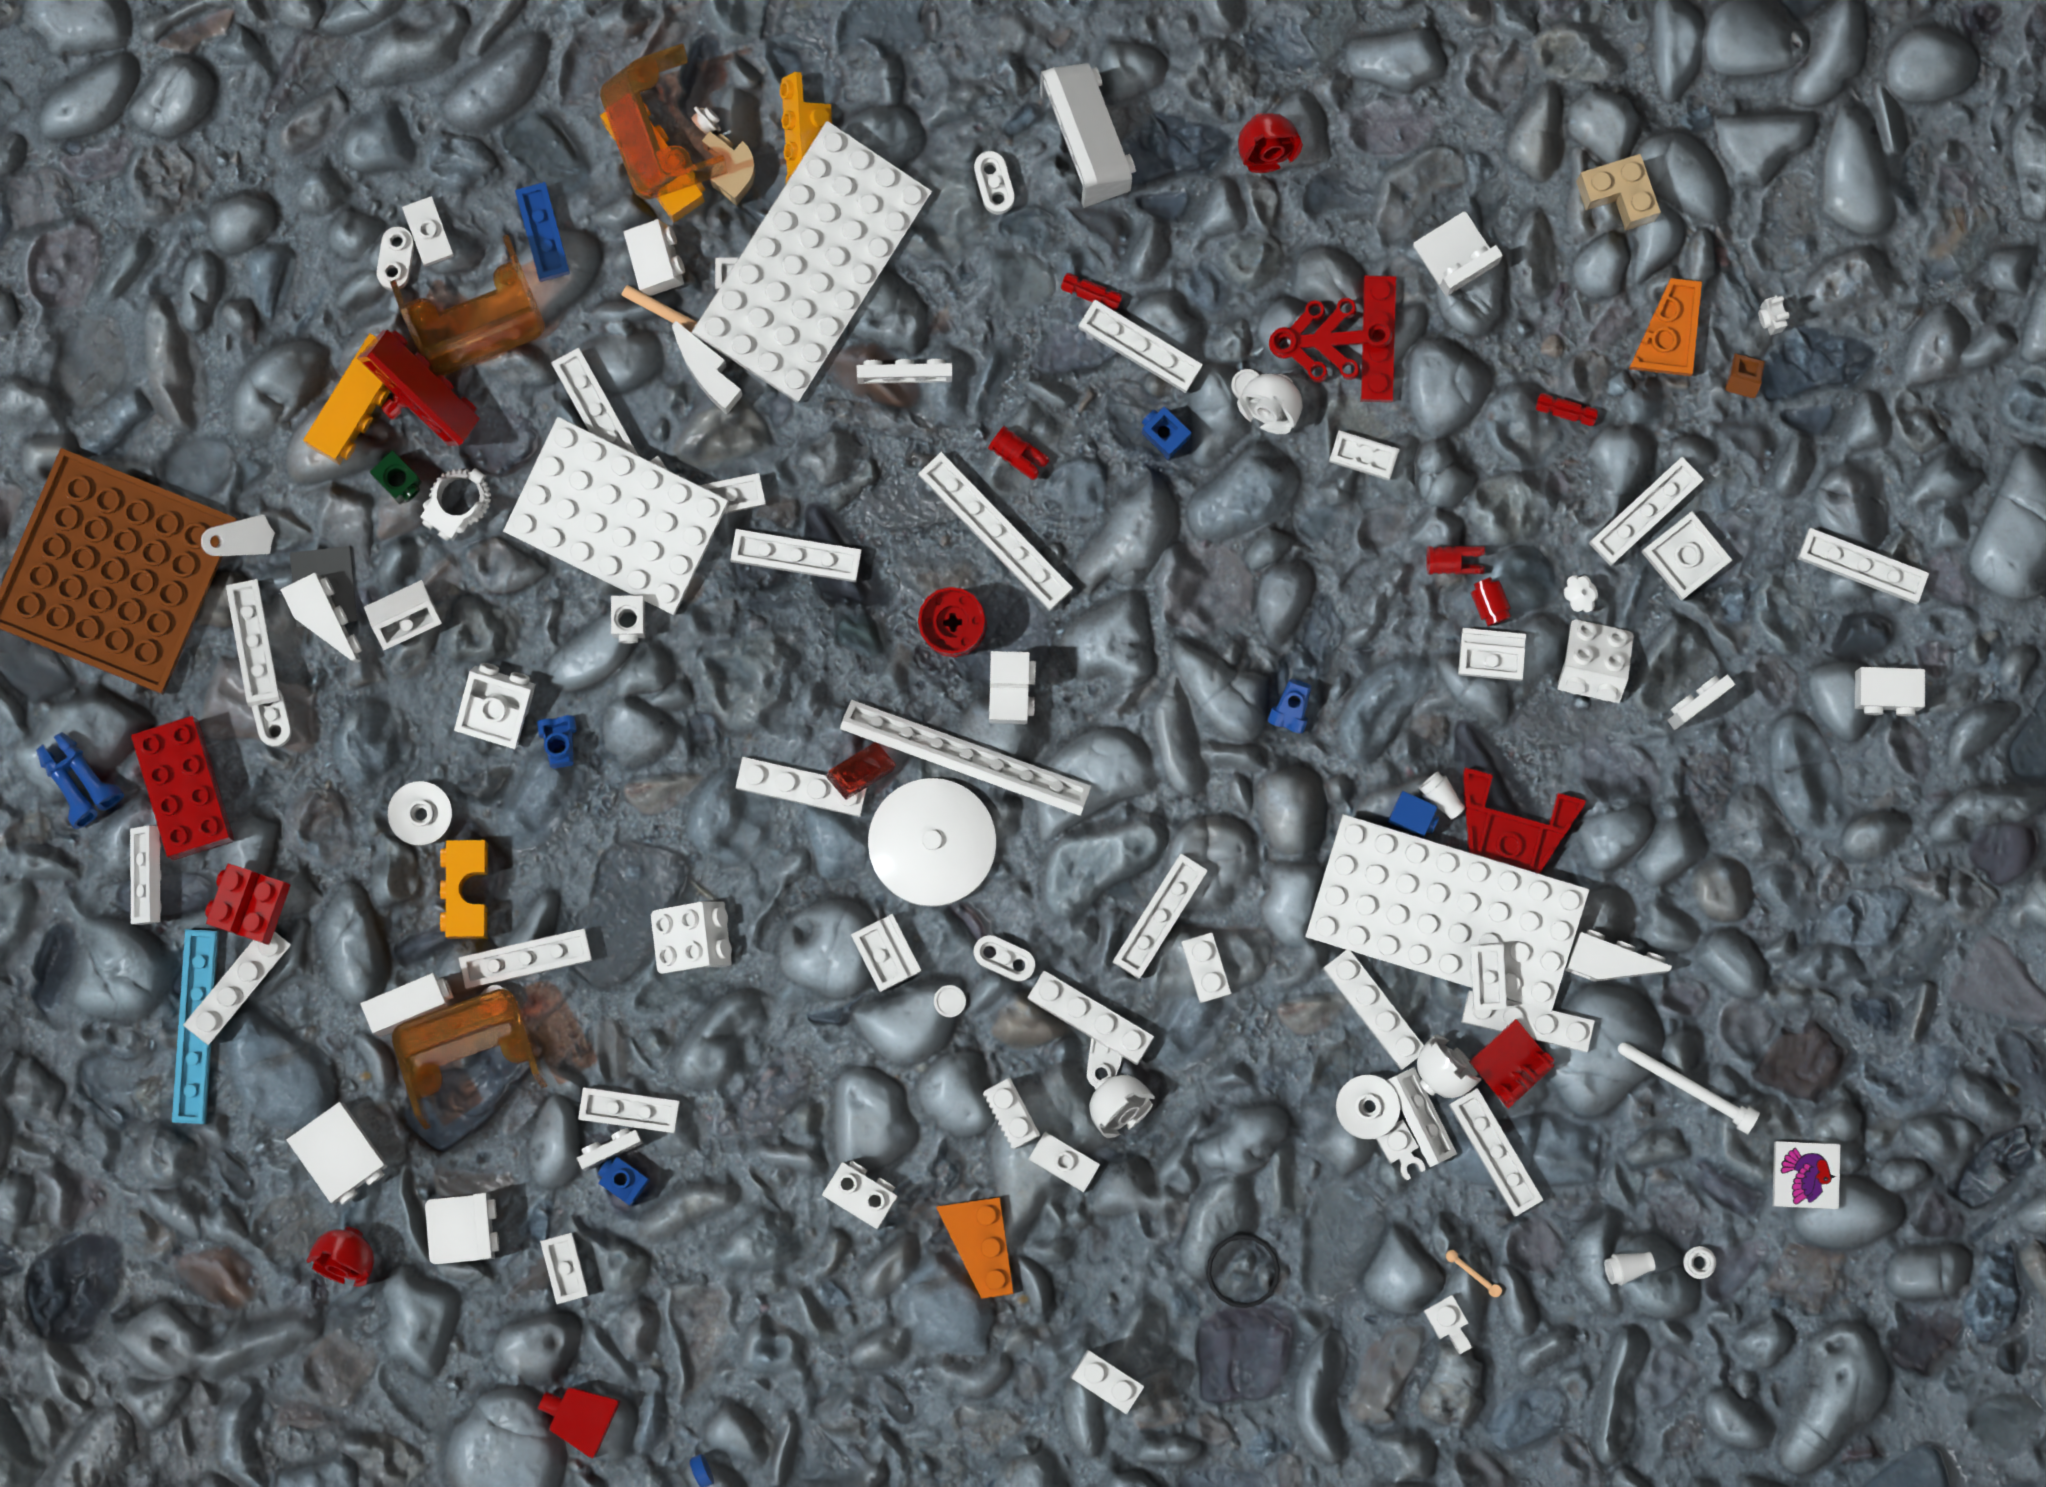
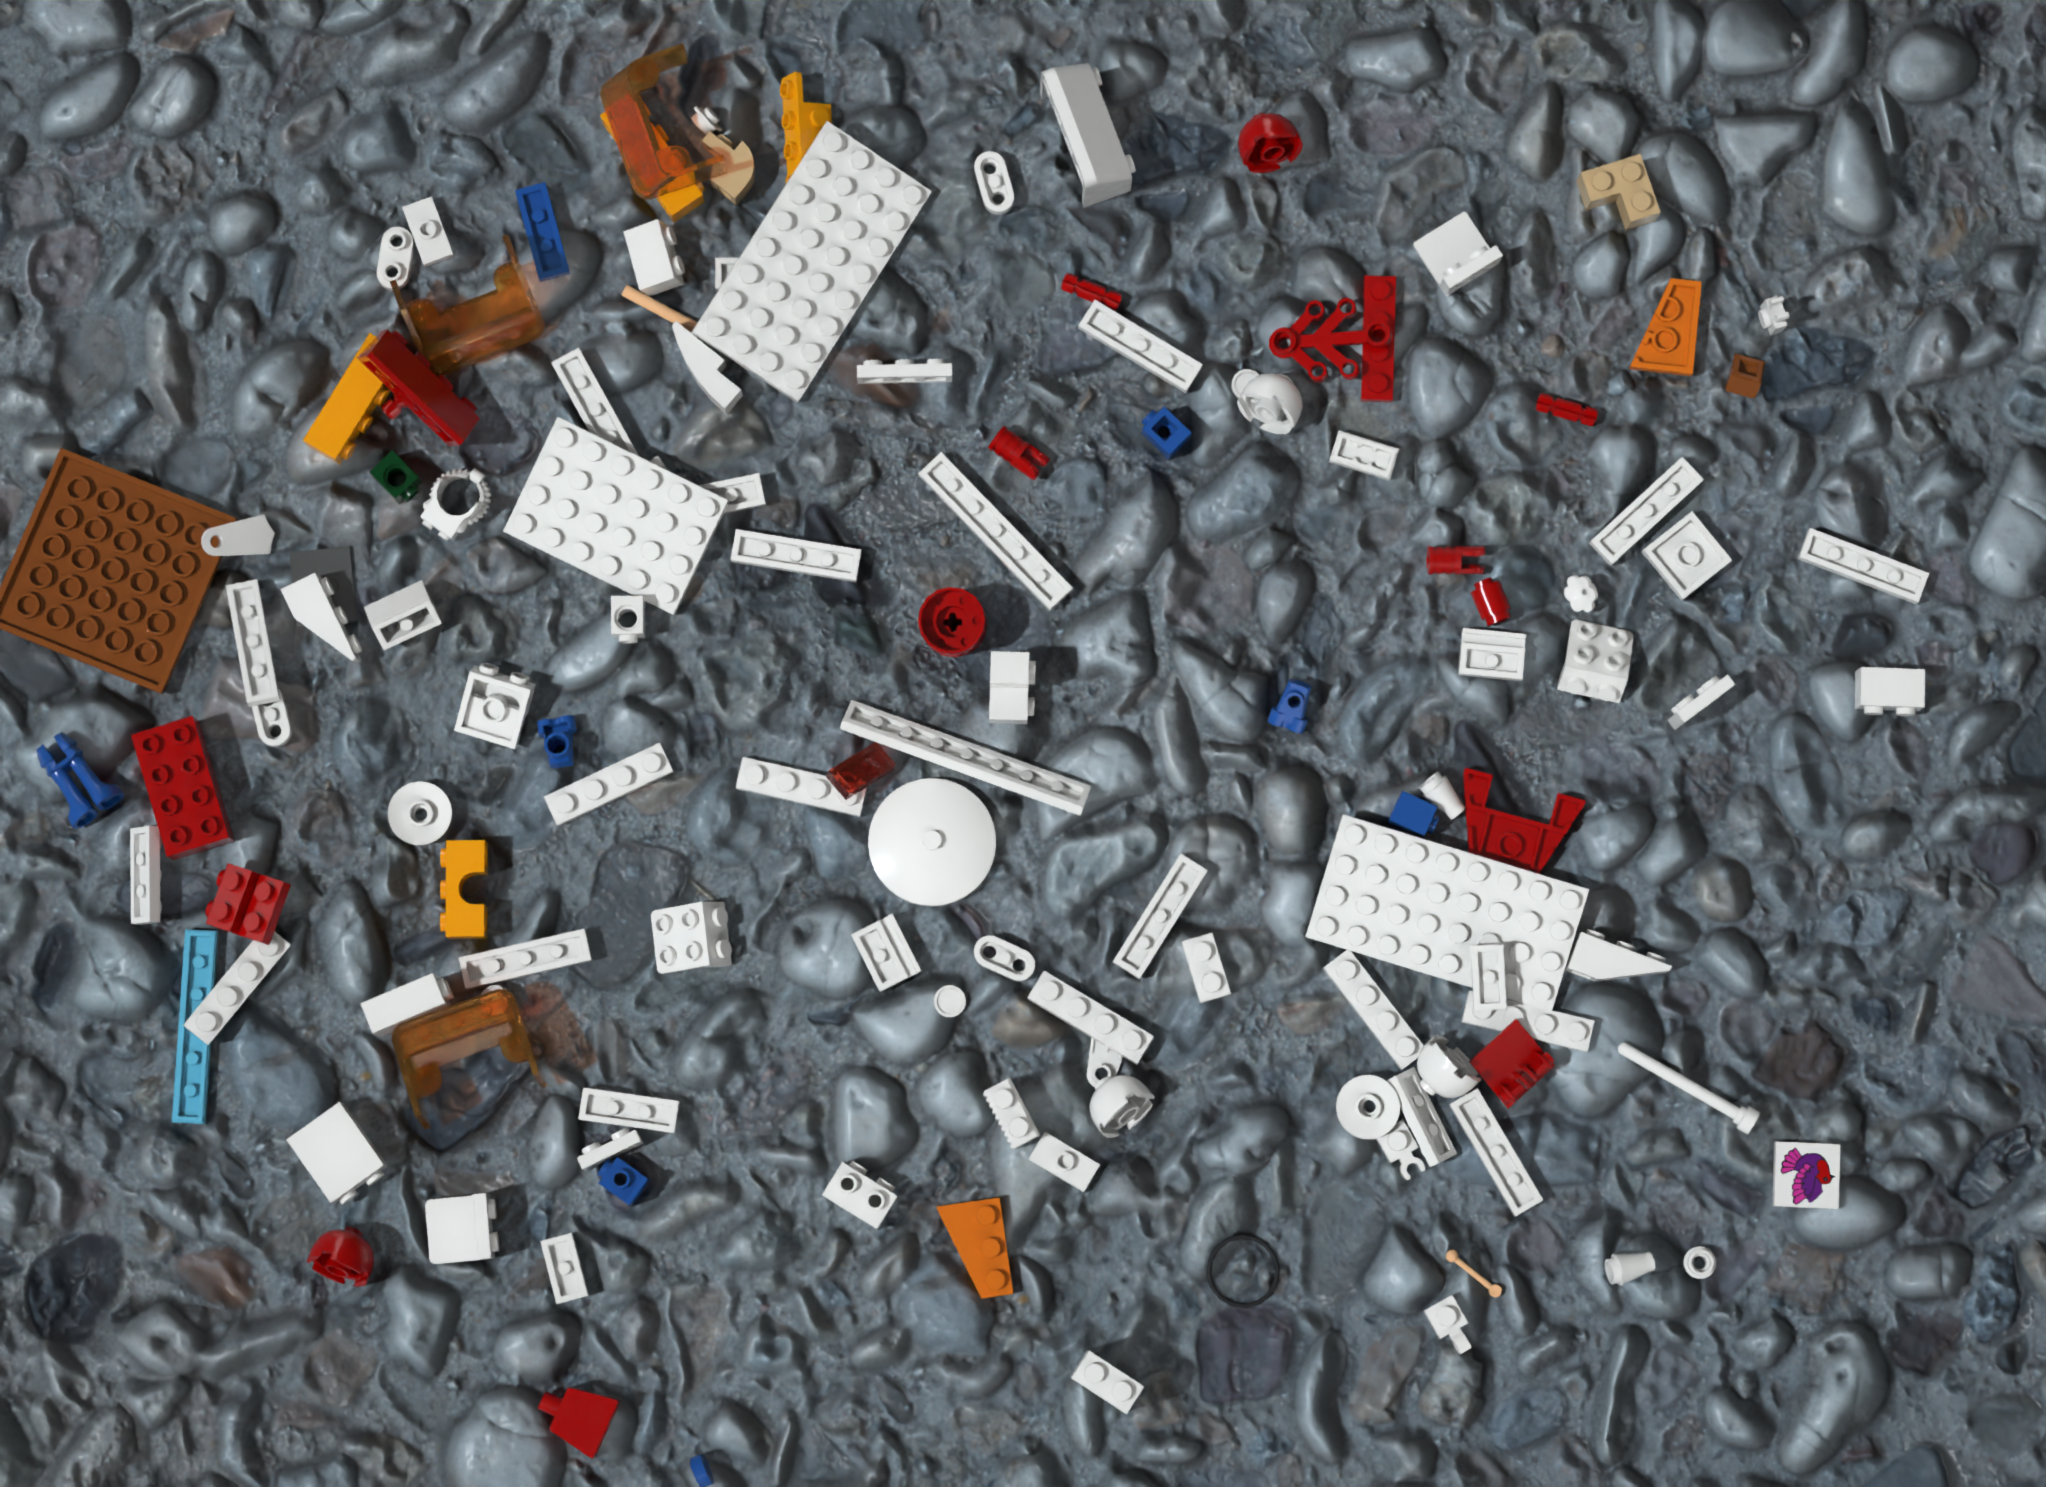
(608, 784): none -> white plate

